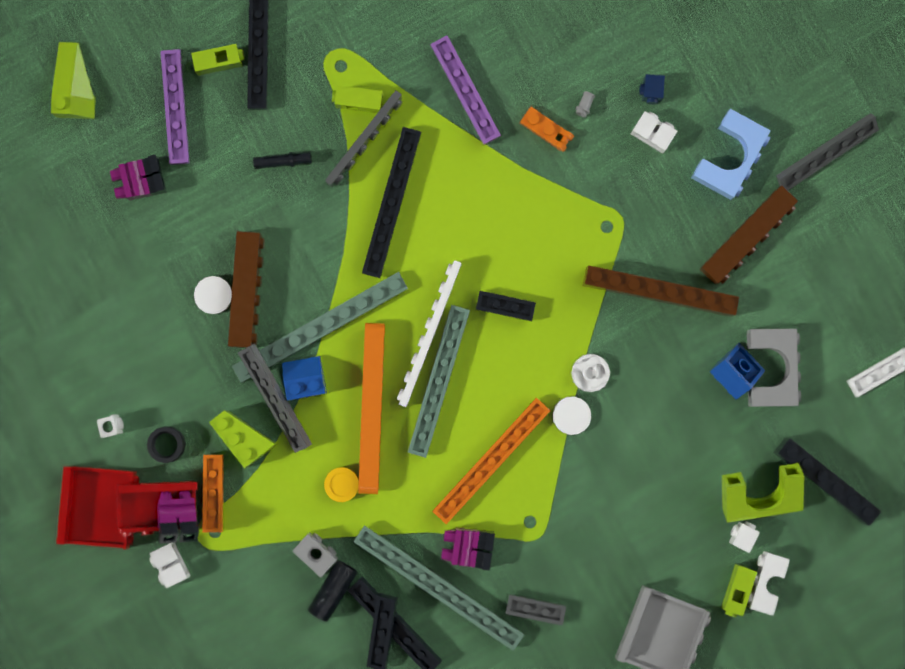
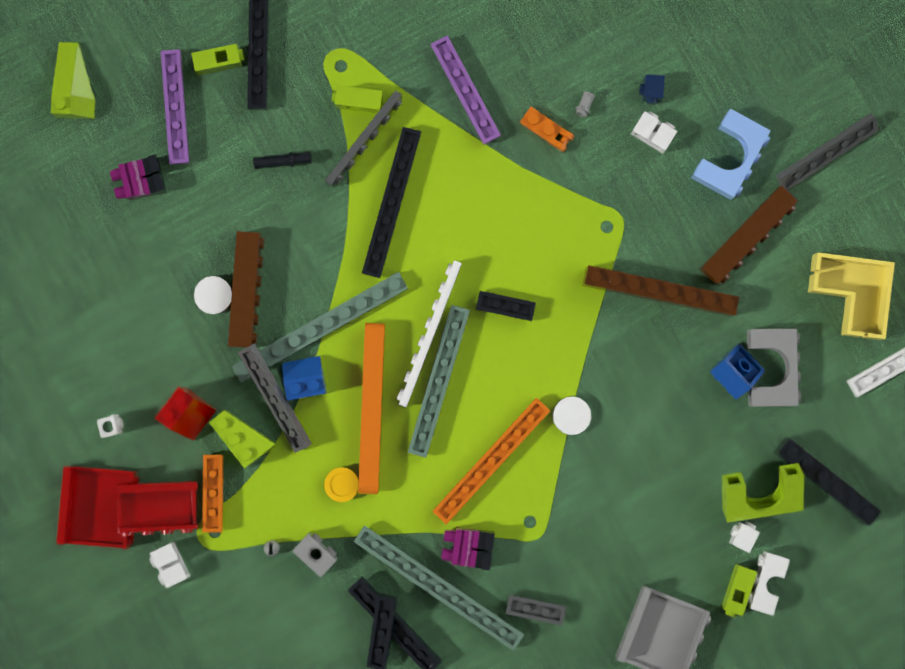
(152, 449): black tyre -> none
(177, 511): hips -> none
(185, 413): none -> red slope
(276, 547): none -> light grey hinge
(337, 586): black piece -> none
(590, 373): white tile -> none
(866, 289): none -> light yellow piece

